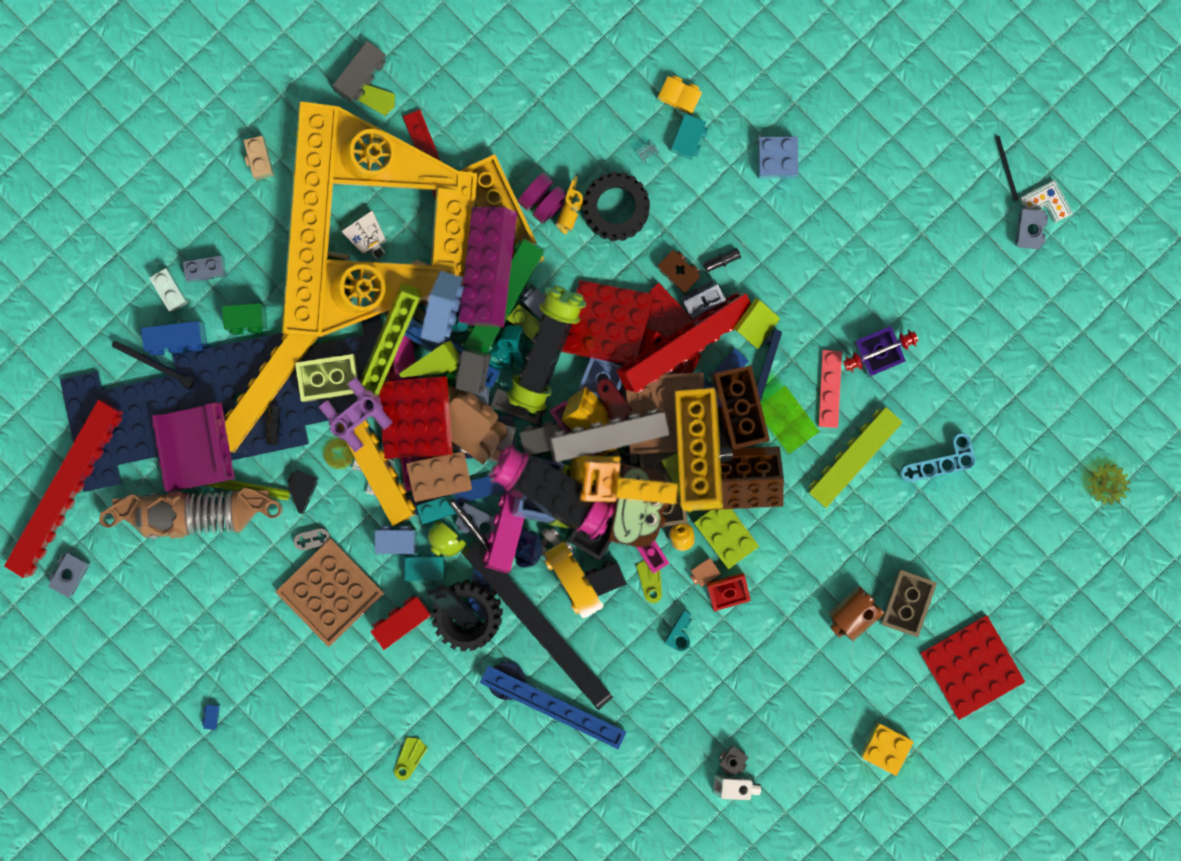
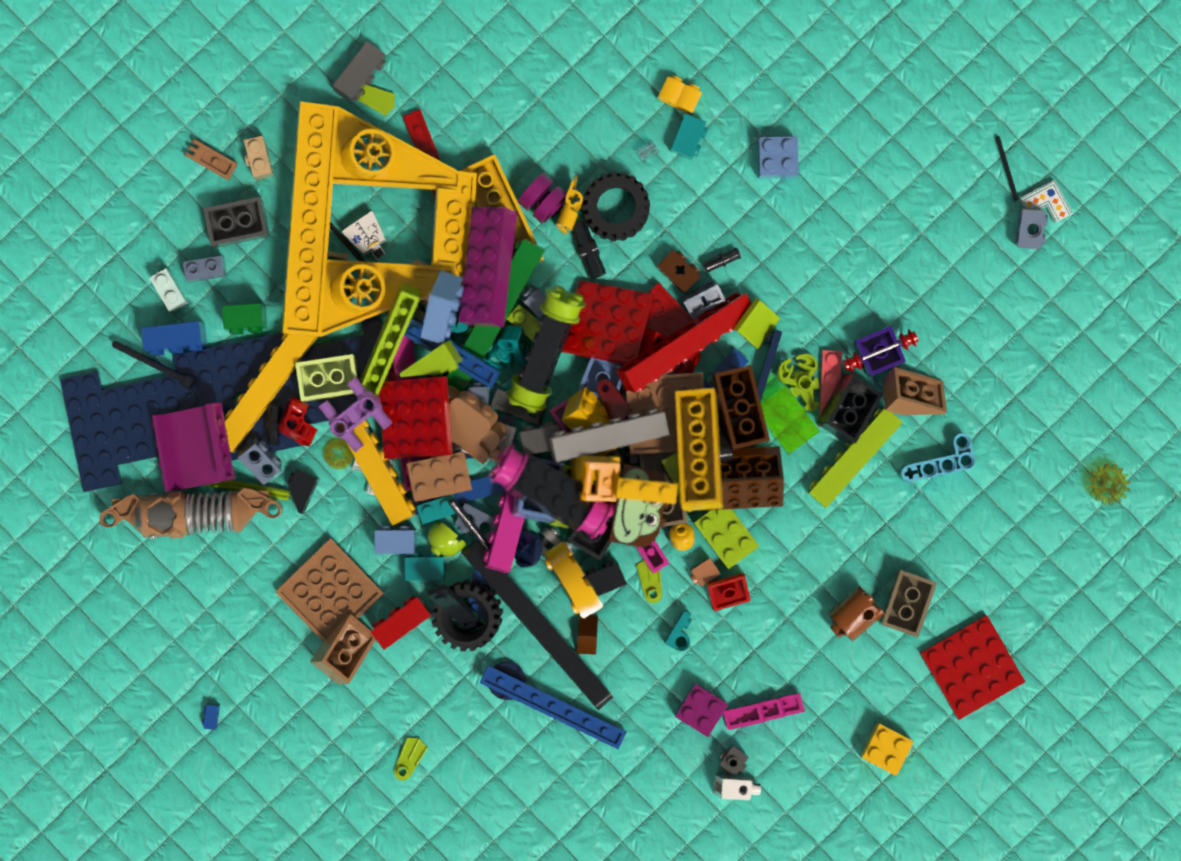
(64, 488): red brick -> none
(78, 568): sand blue brick -> none
(212, 160): none -> medium nougat hinge
(236, 222): none -> dark grey brick
(256, 463): none -> sand blue brick
(301, 431): none -> red piece
(310, 534): light grey beam -> none
(344, 650): none -> medium nougat slope
(346, 243): none -> black axle
(472, 371): dark grey brick -> none
(587, 635): none -> reddish brown slope
(588, 250): none -> black piece
(701, 709): none -> magenta brick
(764, 711): none -> dark pink slope
(801, 380): none -> lime animal
(849, 408): none -> black brick
(913, 393): none -> medium nougat slope

